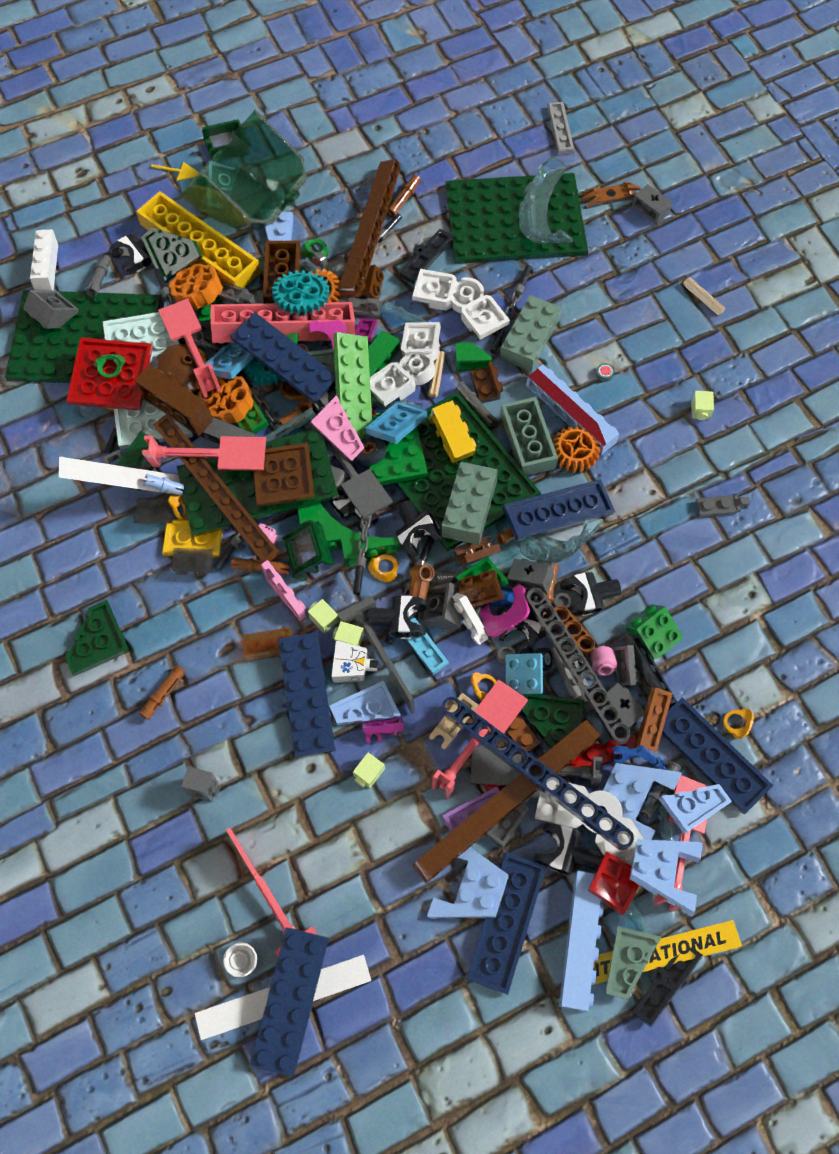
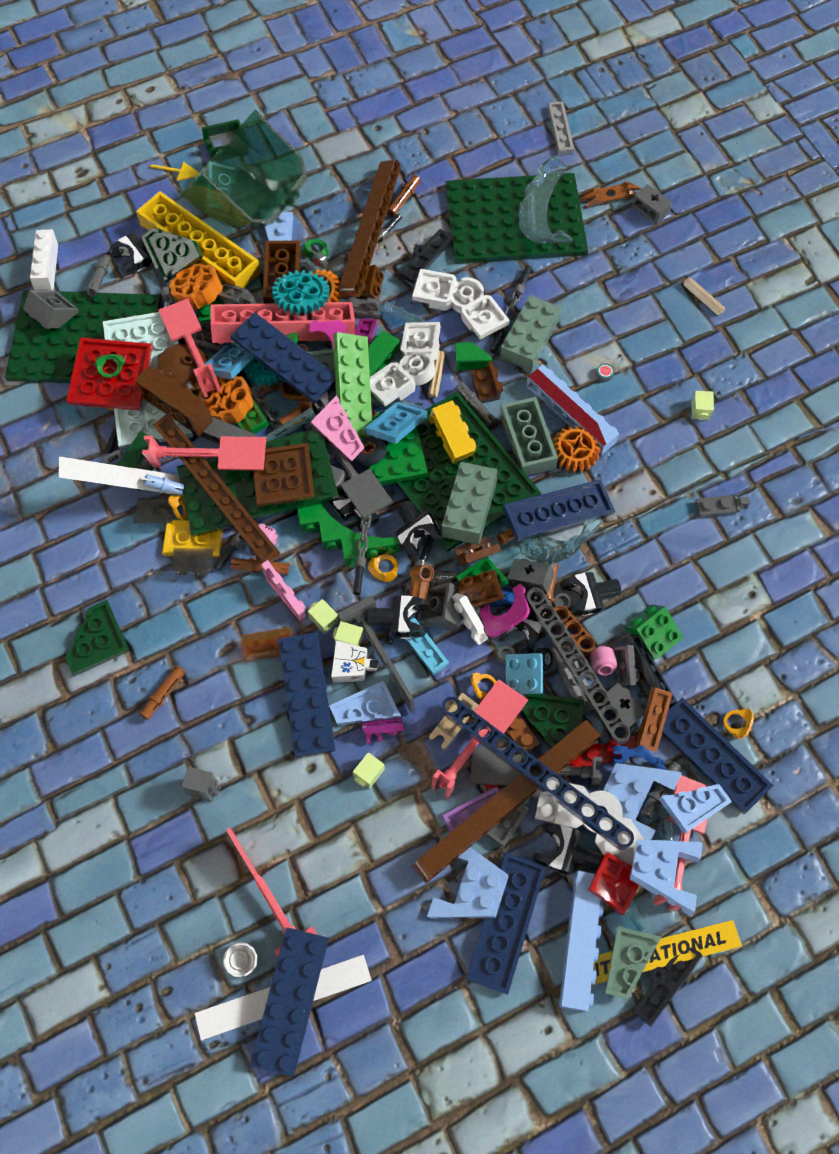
(307, 549): dark green window -> none

